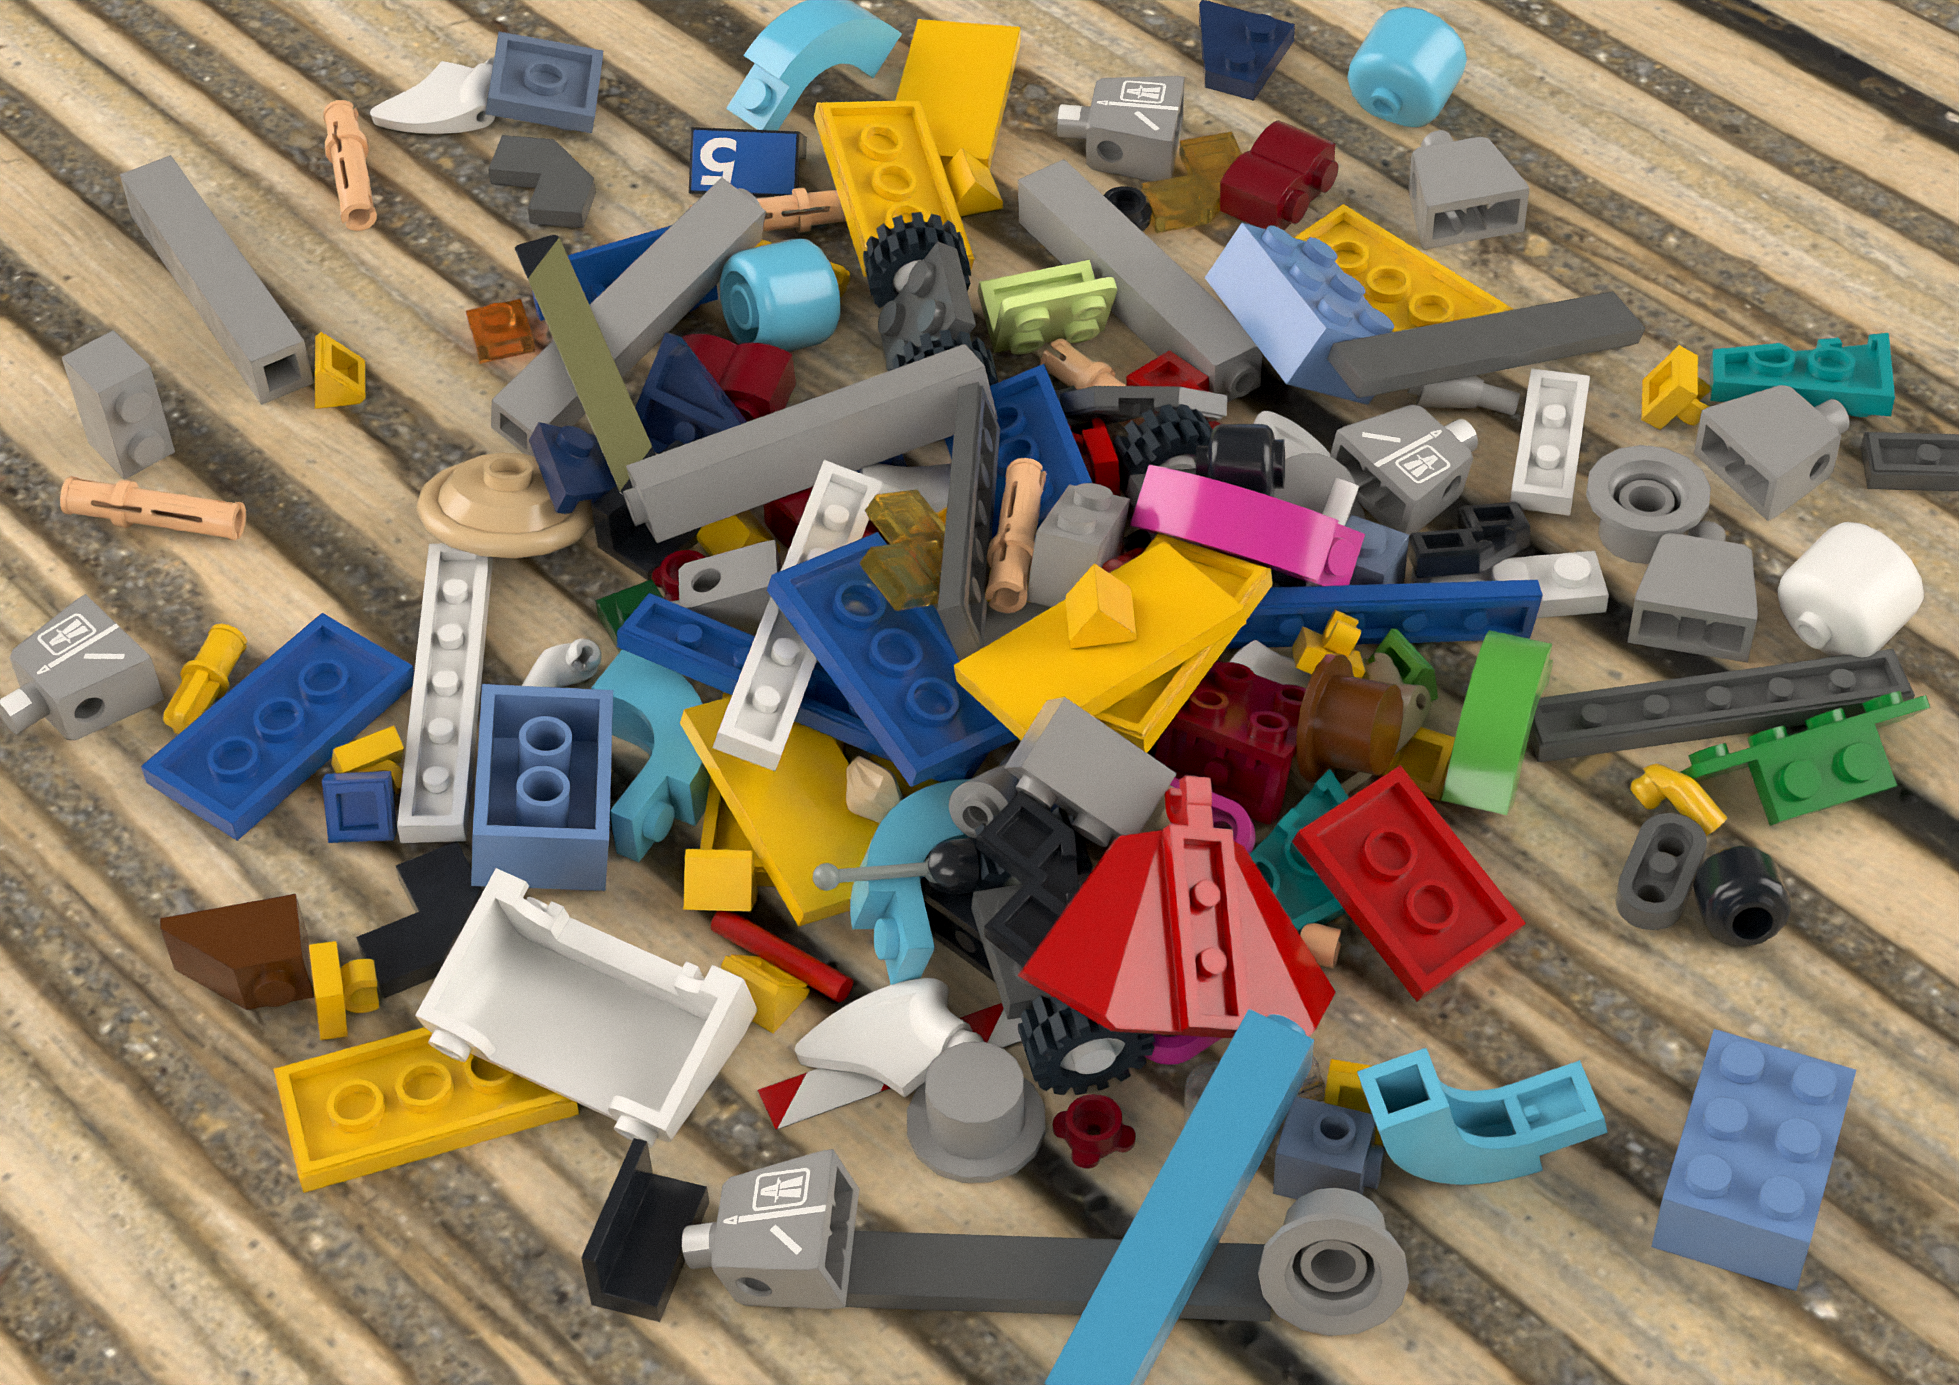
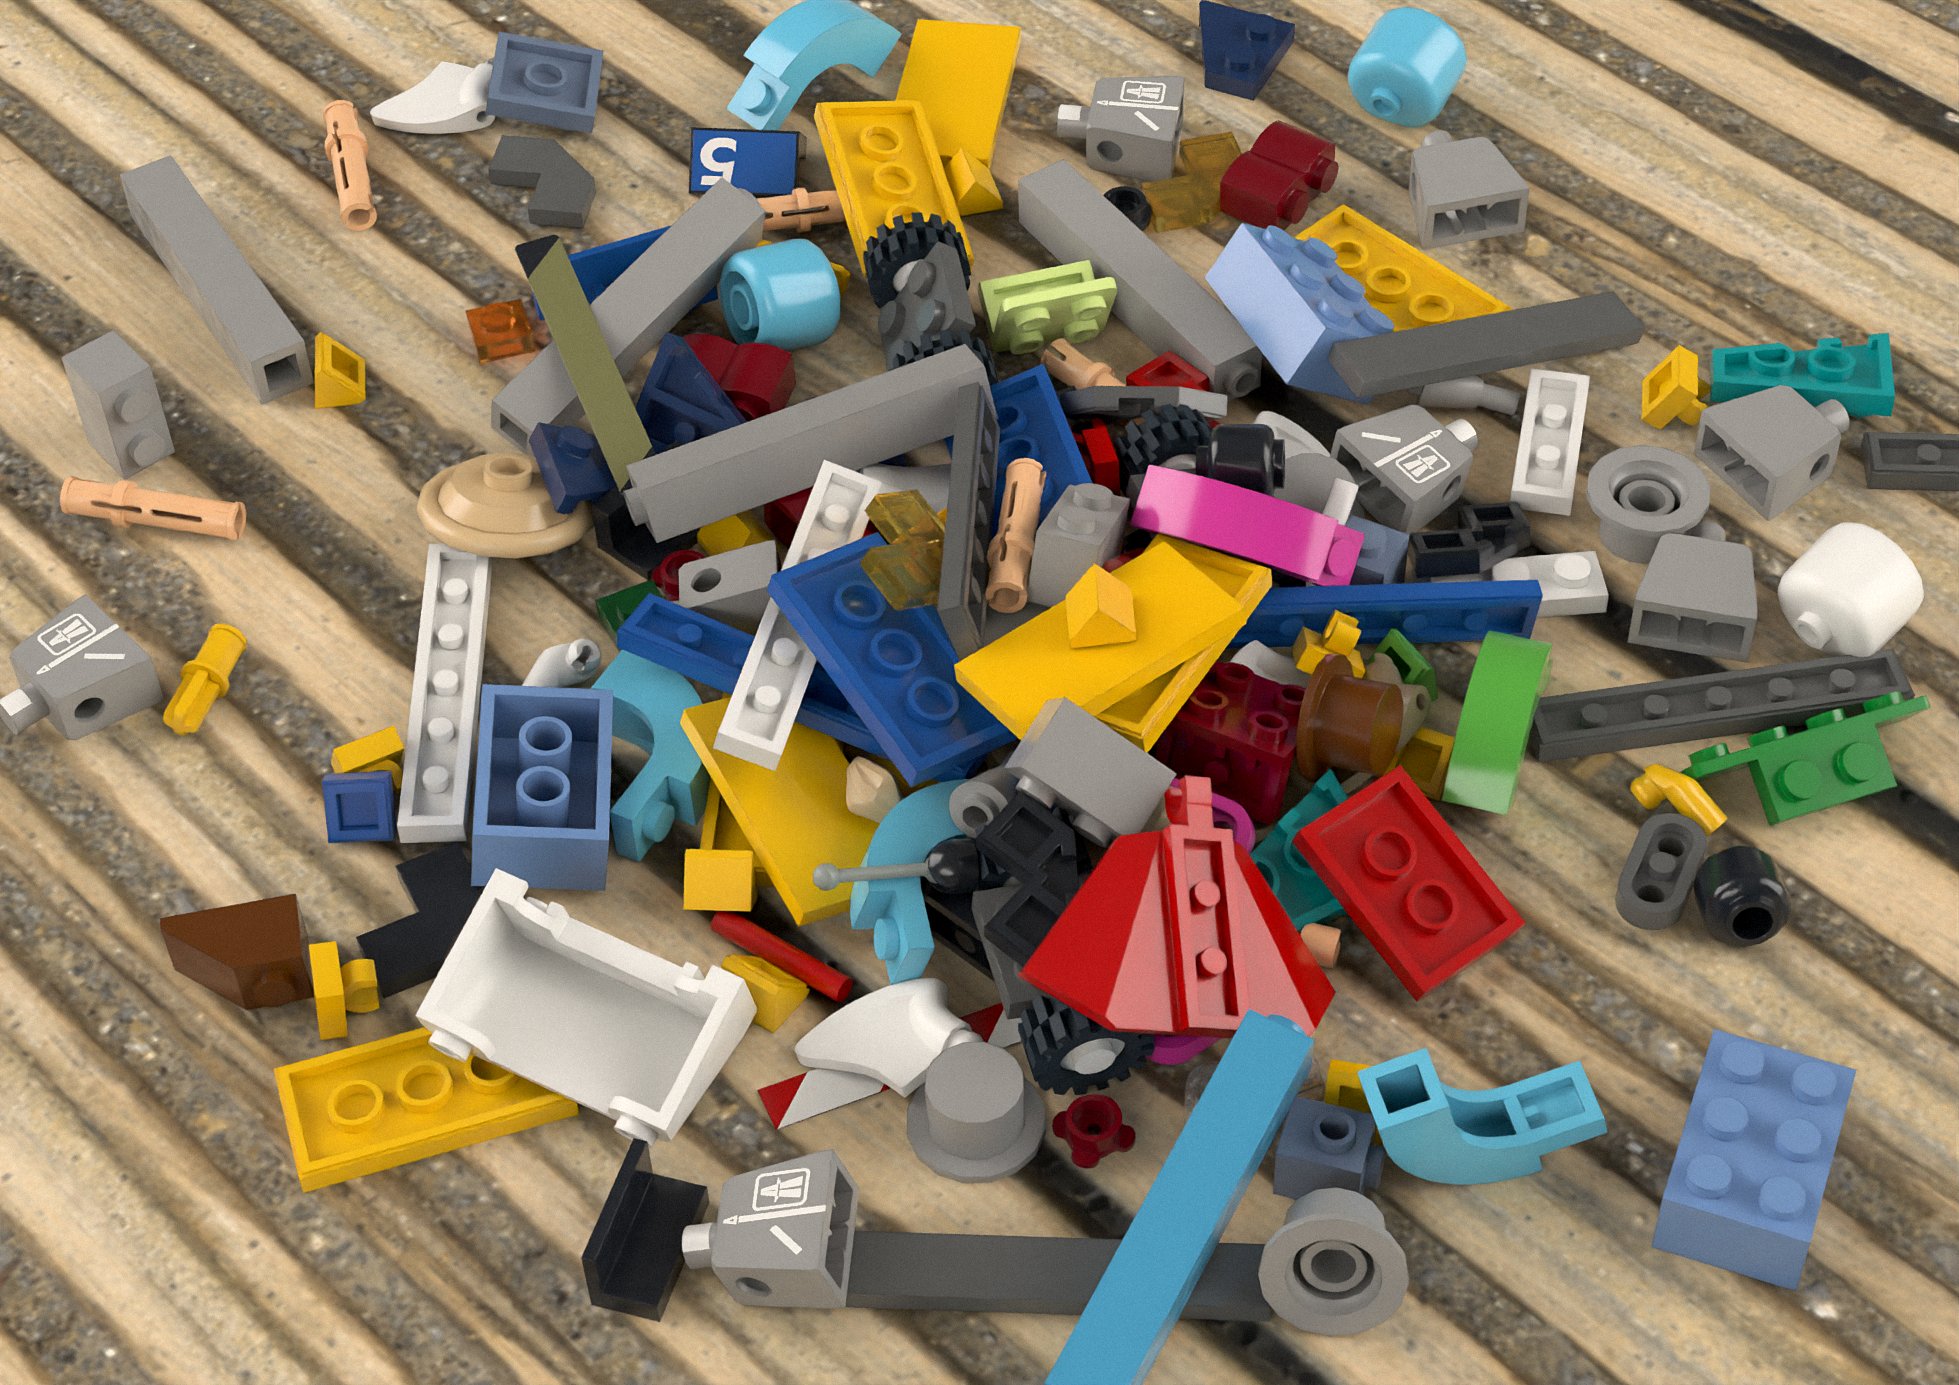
(278, 725): blue plate -> none

